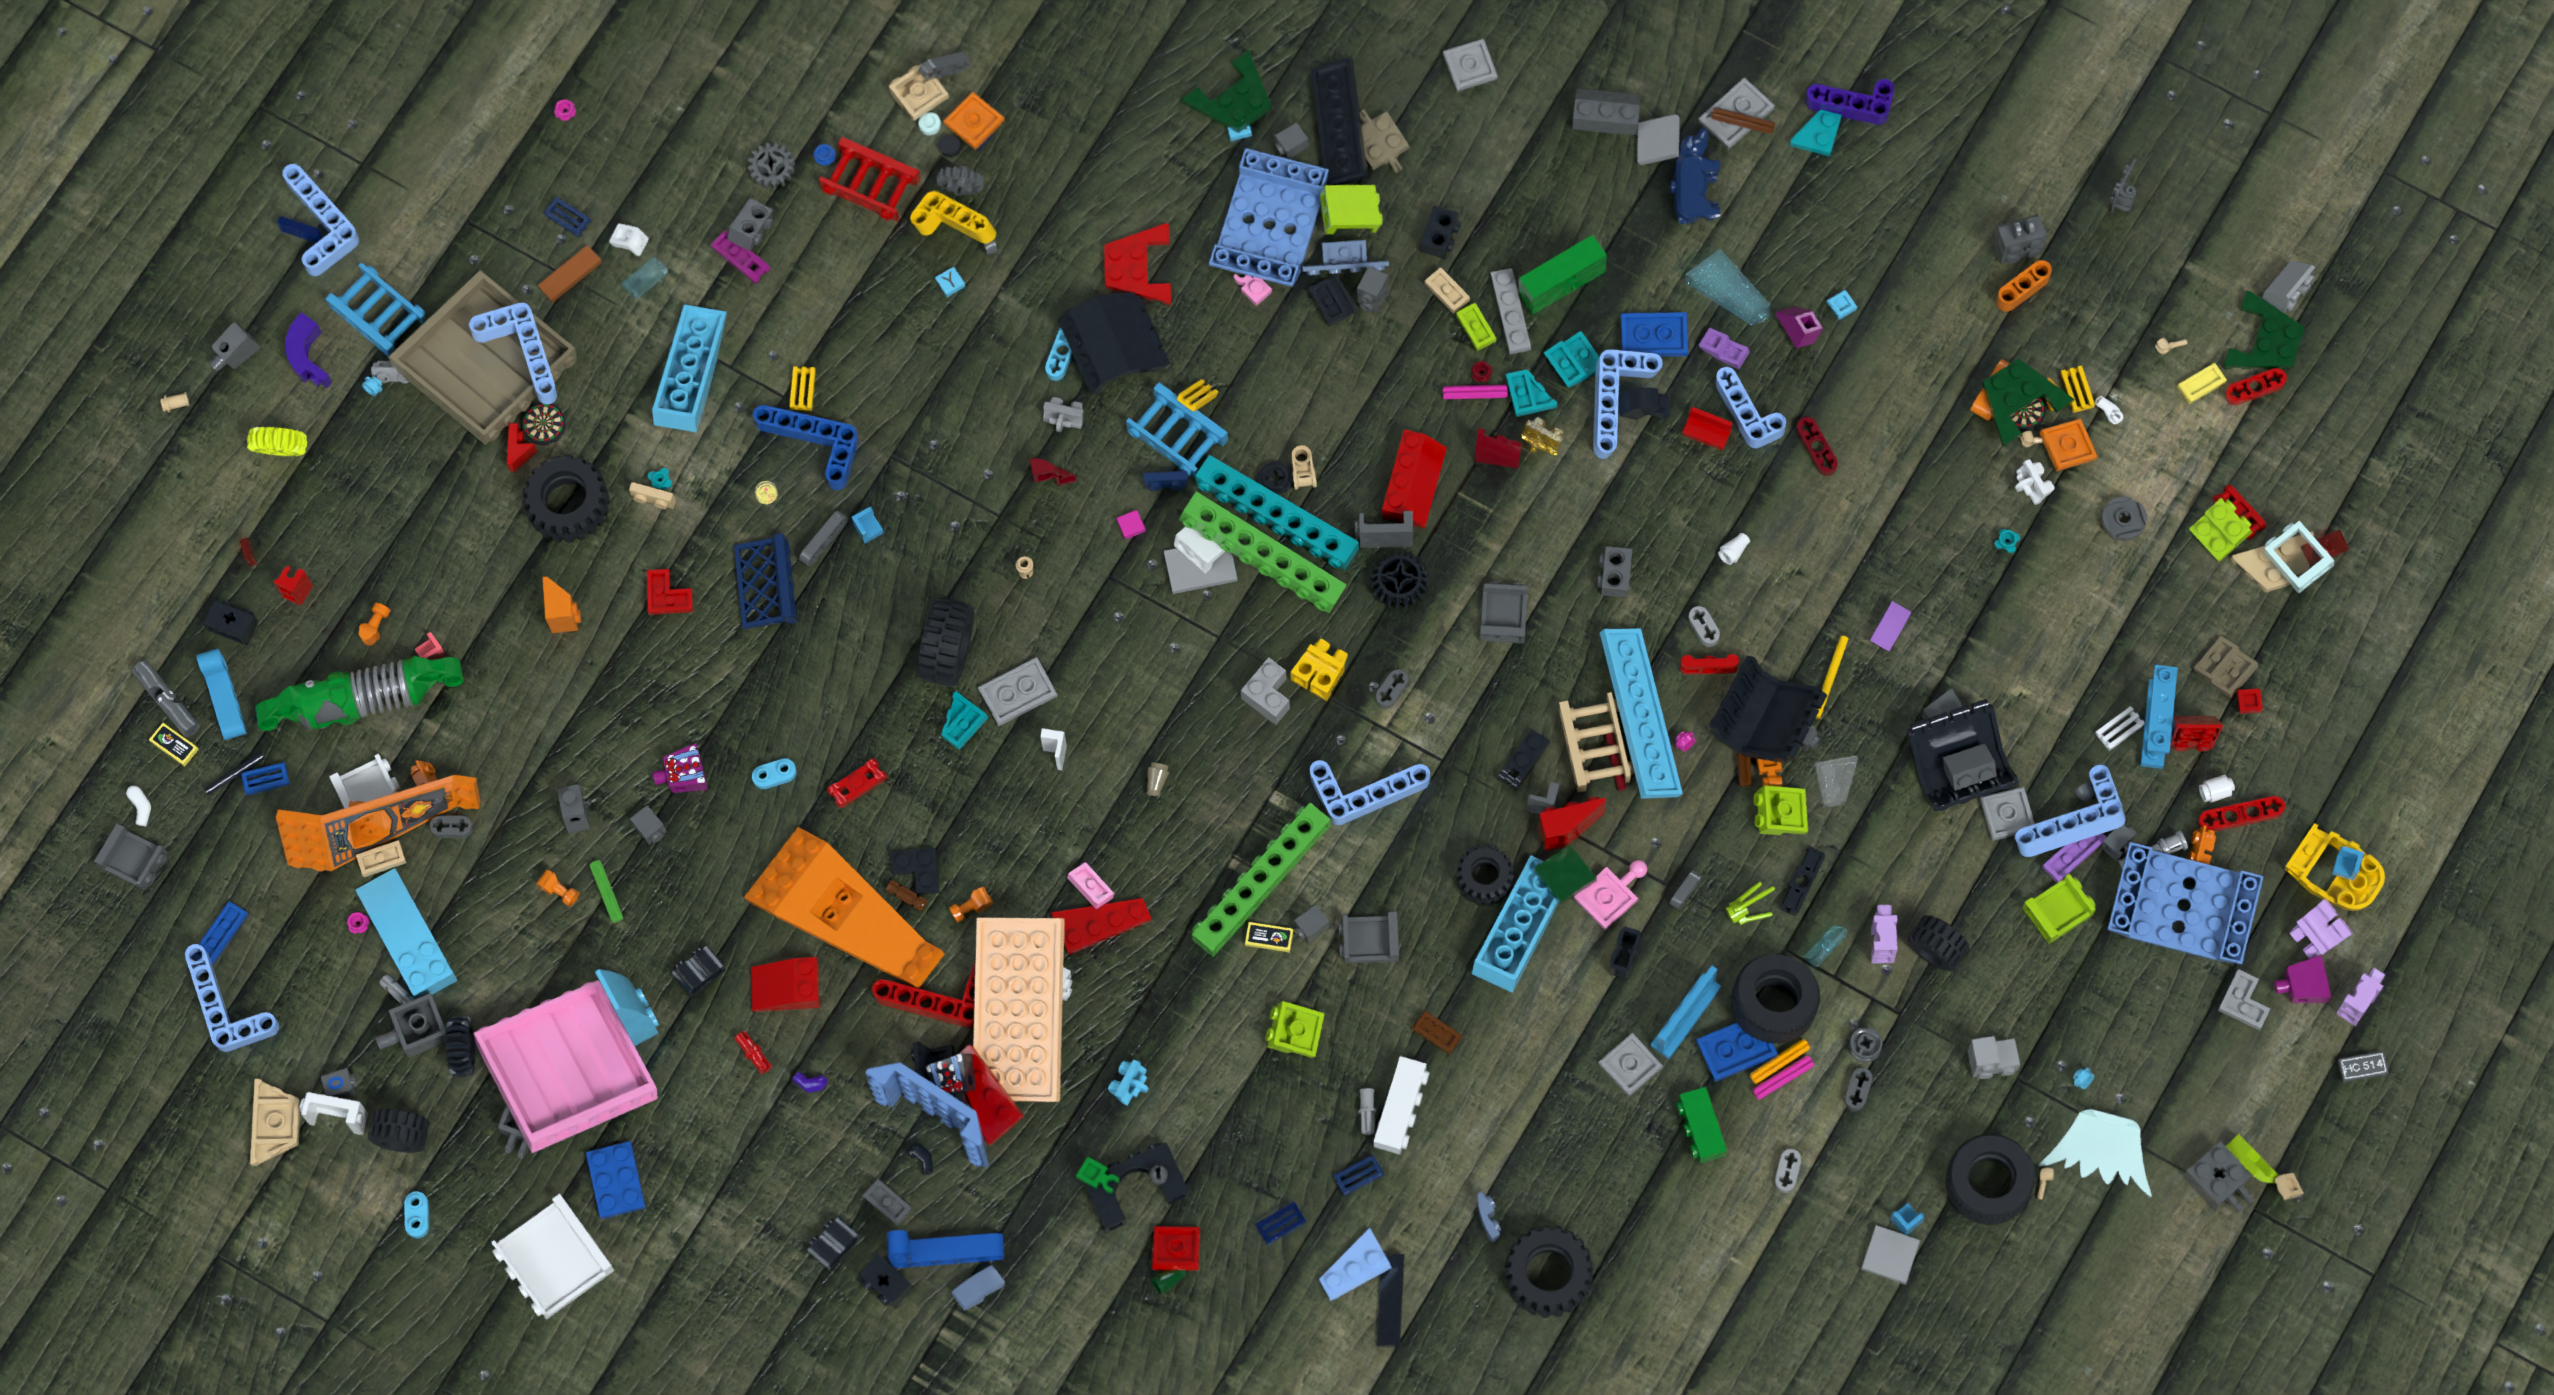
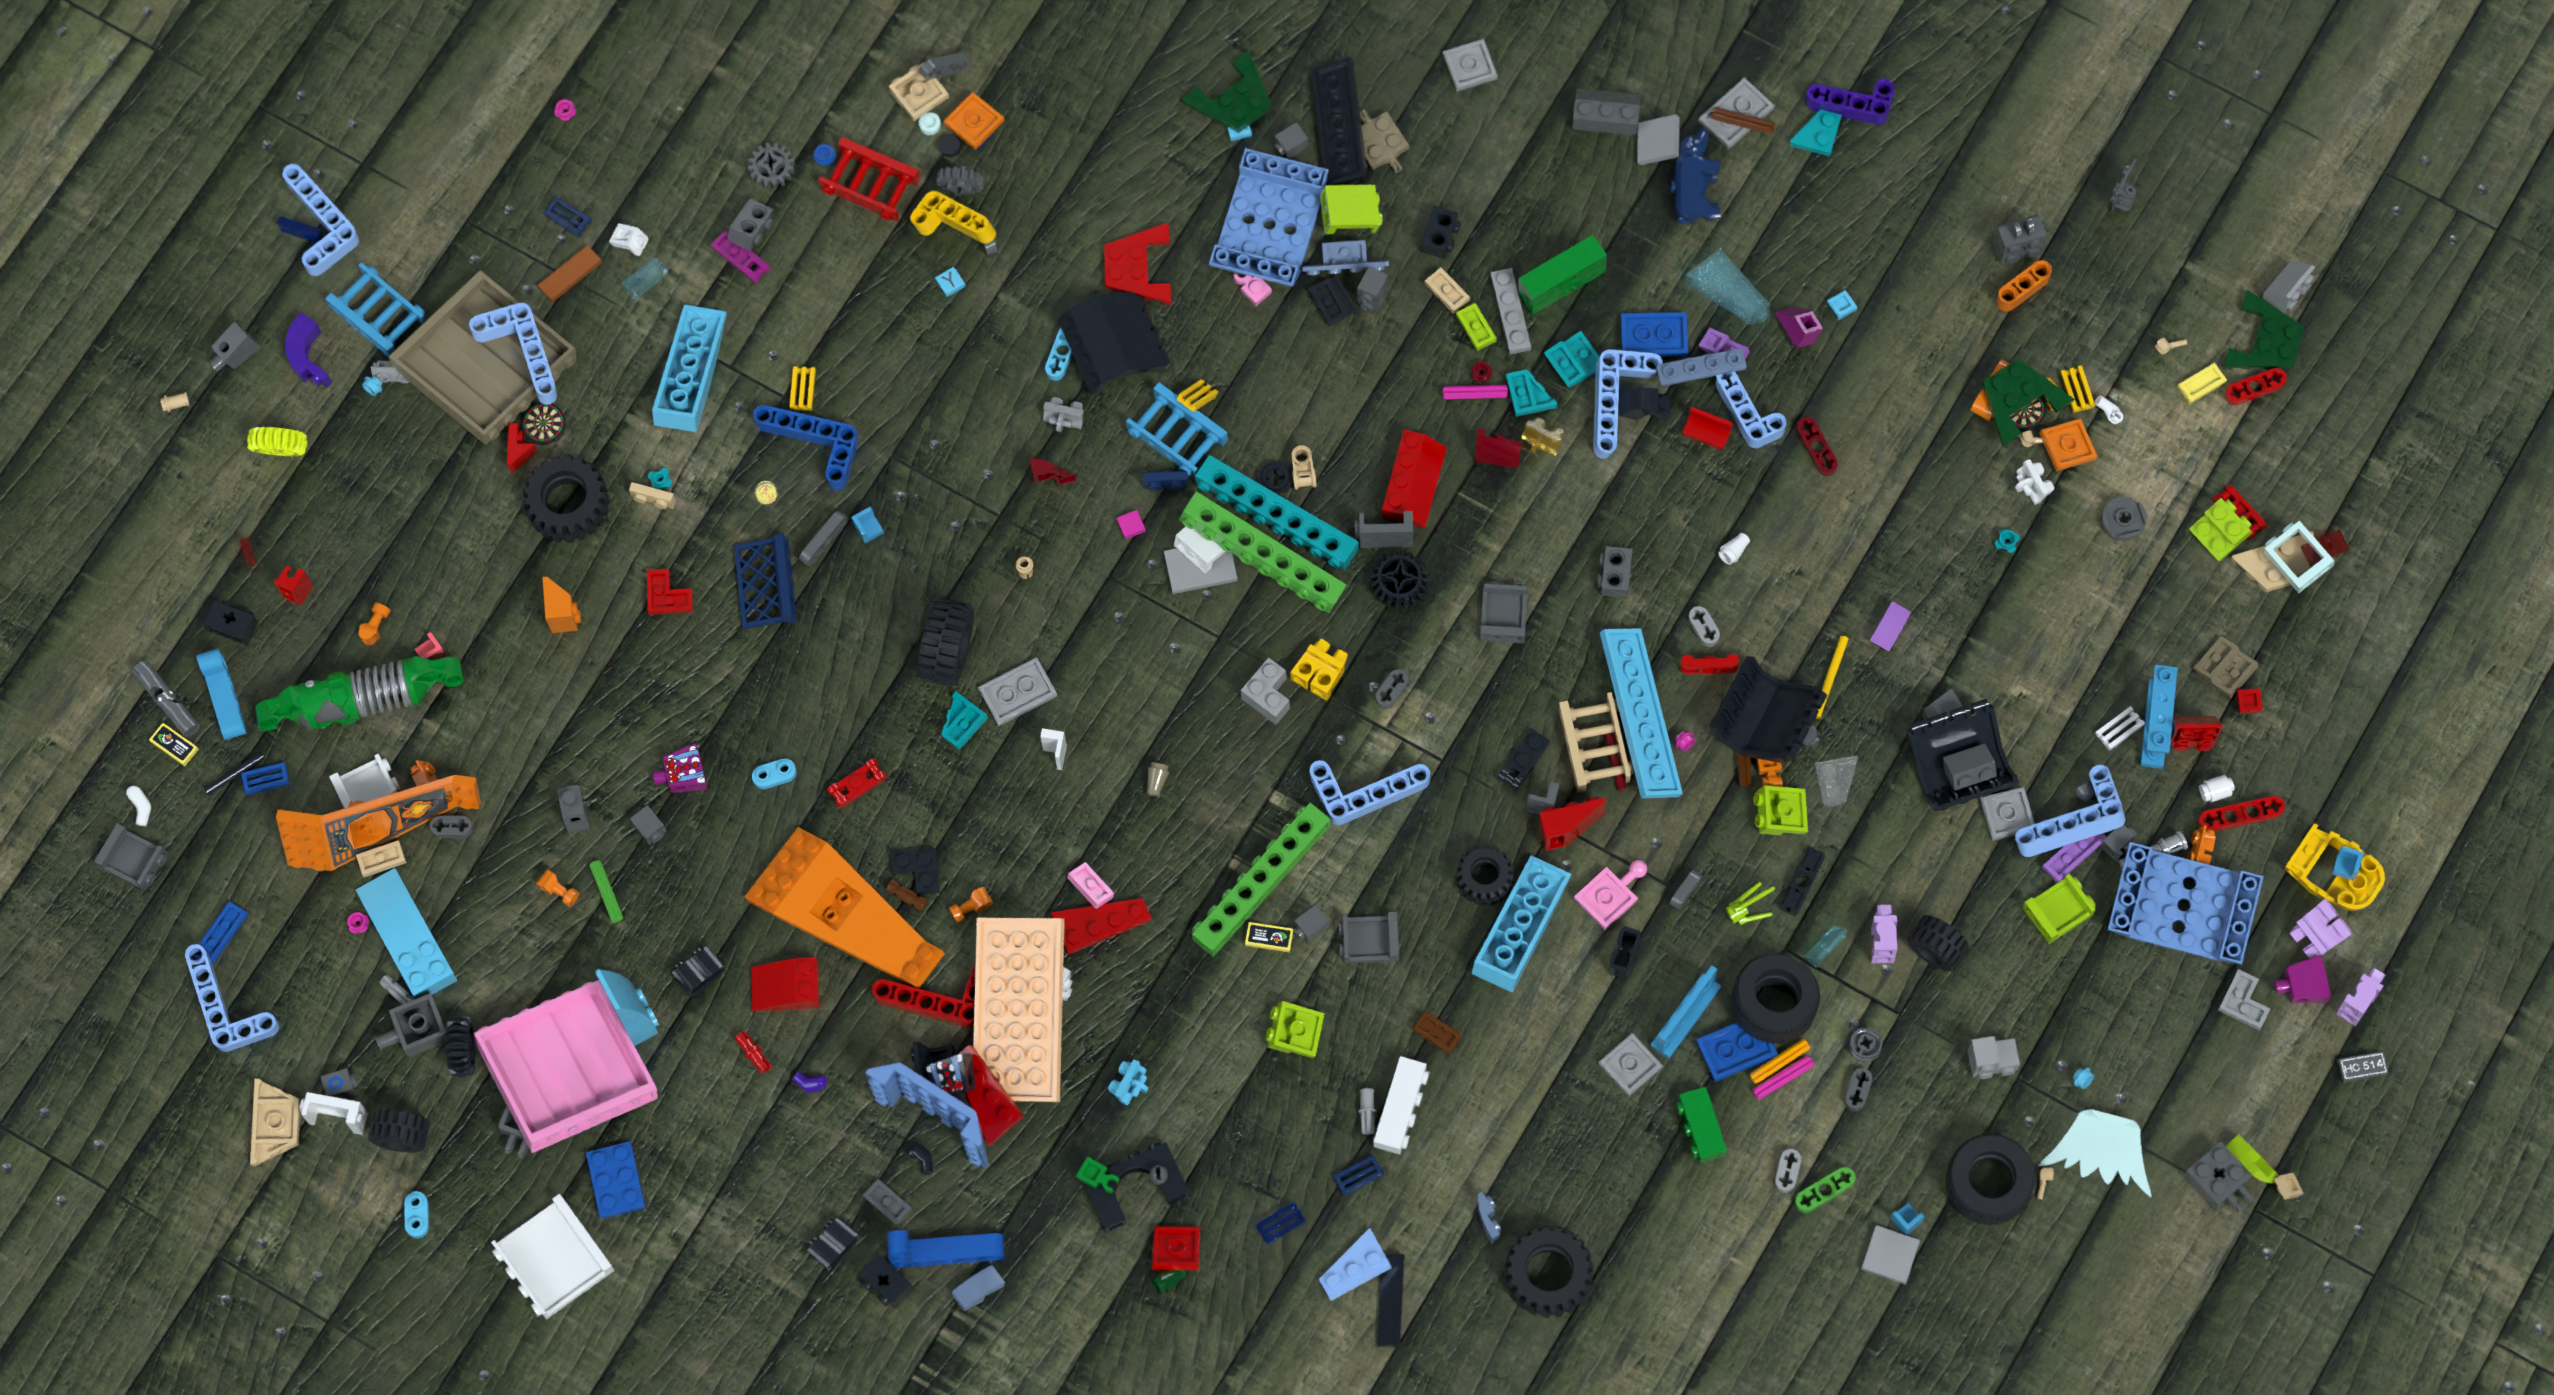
(1565, 874): dark green tile -> none
(1701, 367): none -> sand blue bracket
(1824, 1199): none -> bright green beam

